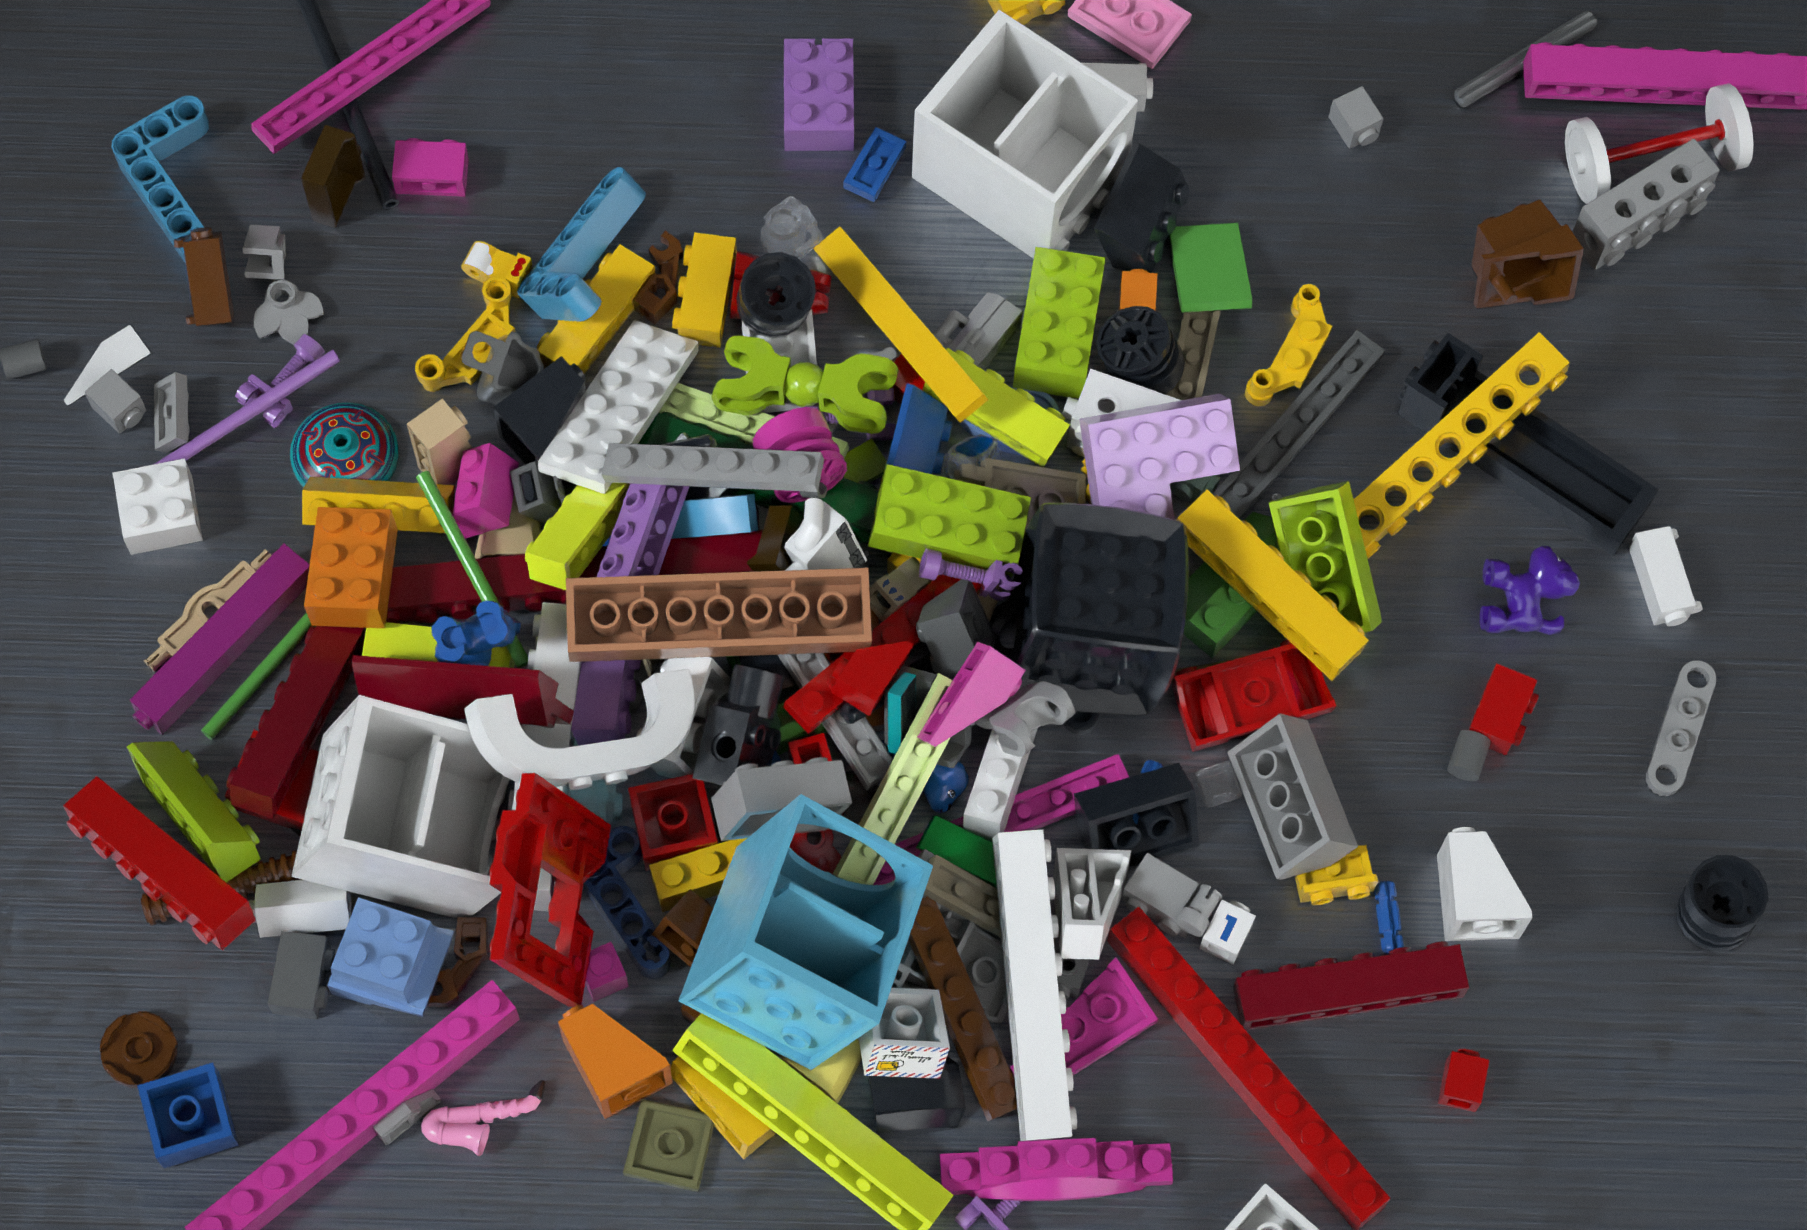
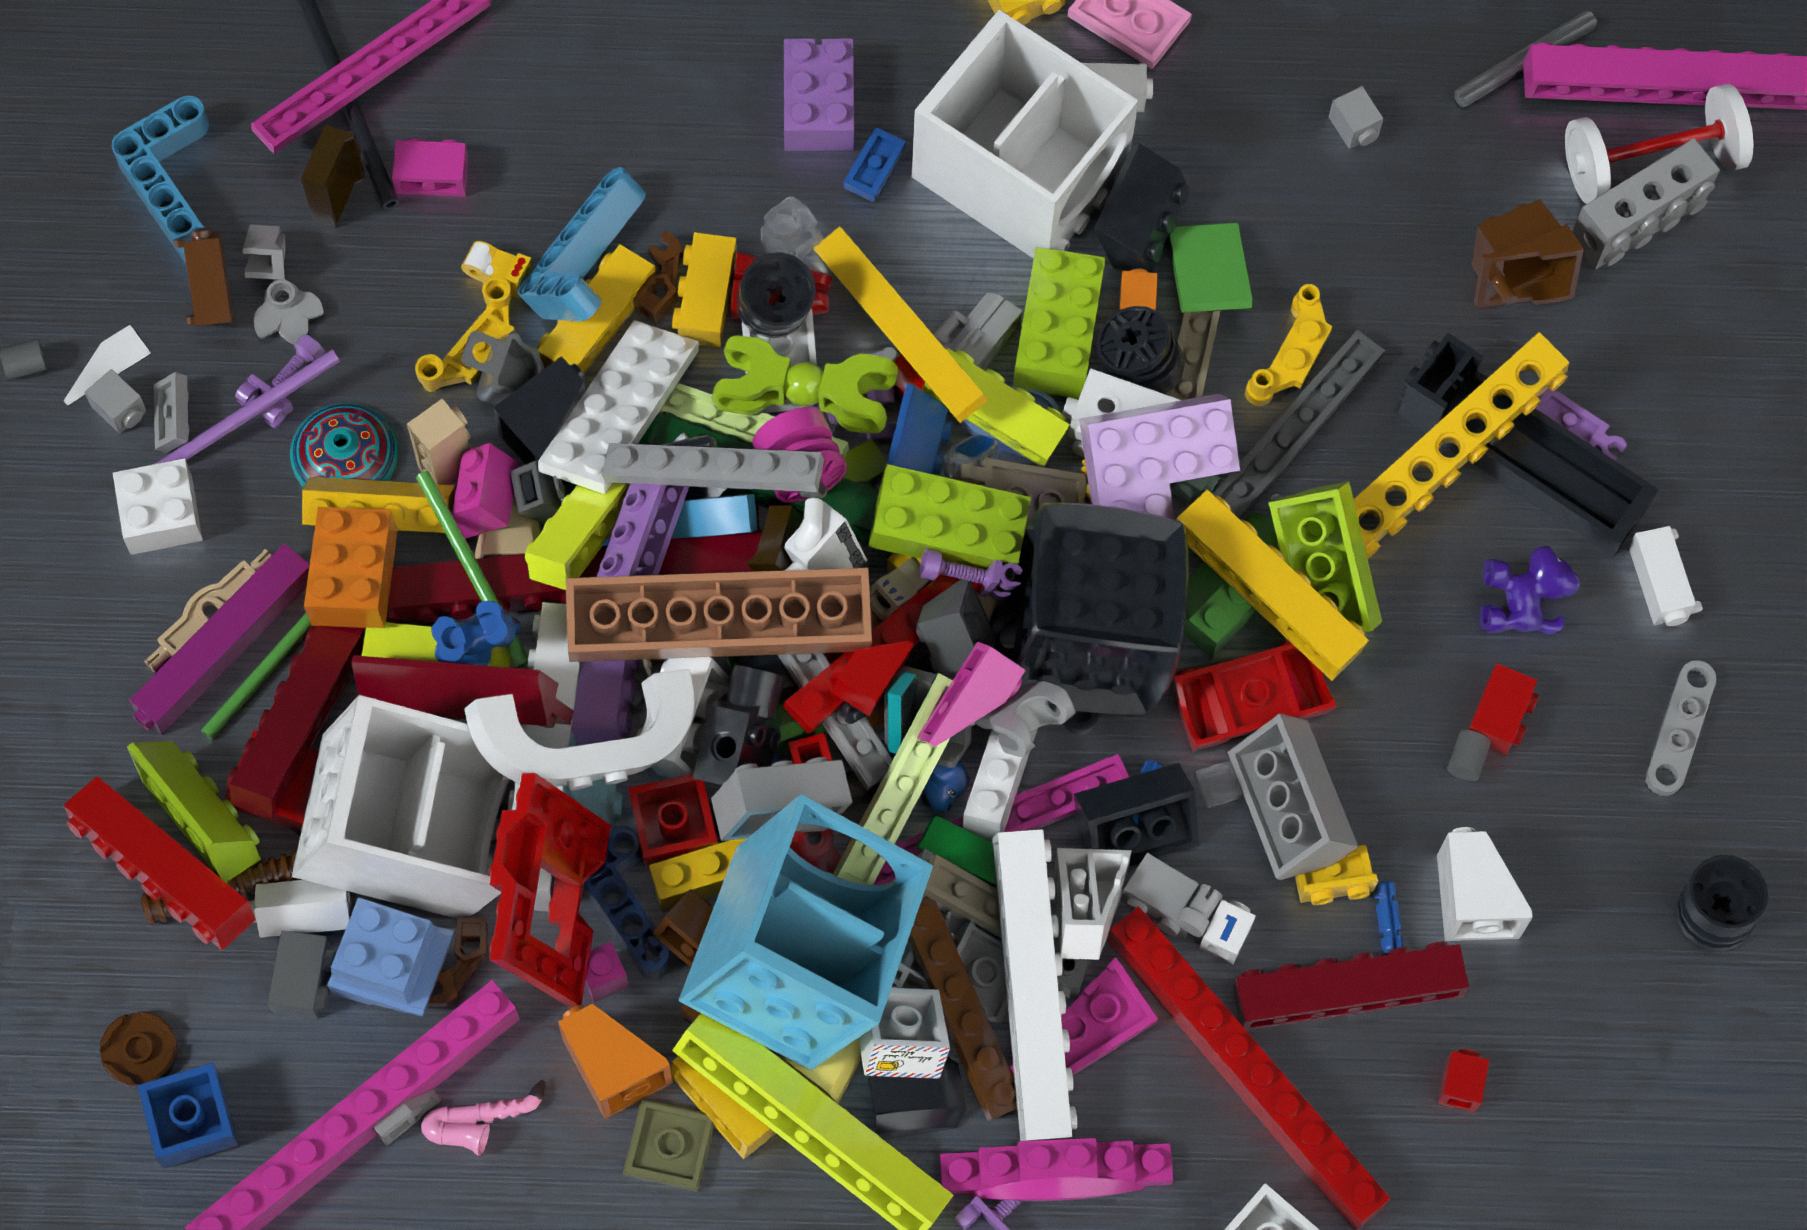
(1580, 422): none -> medium lavender plate

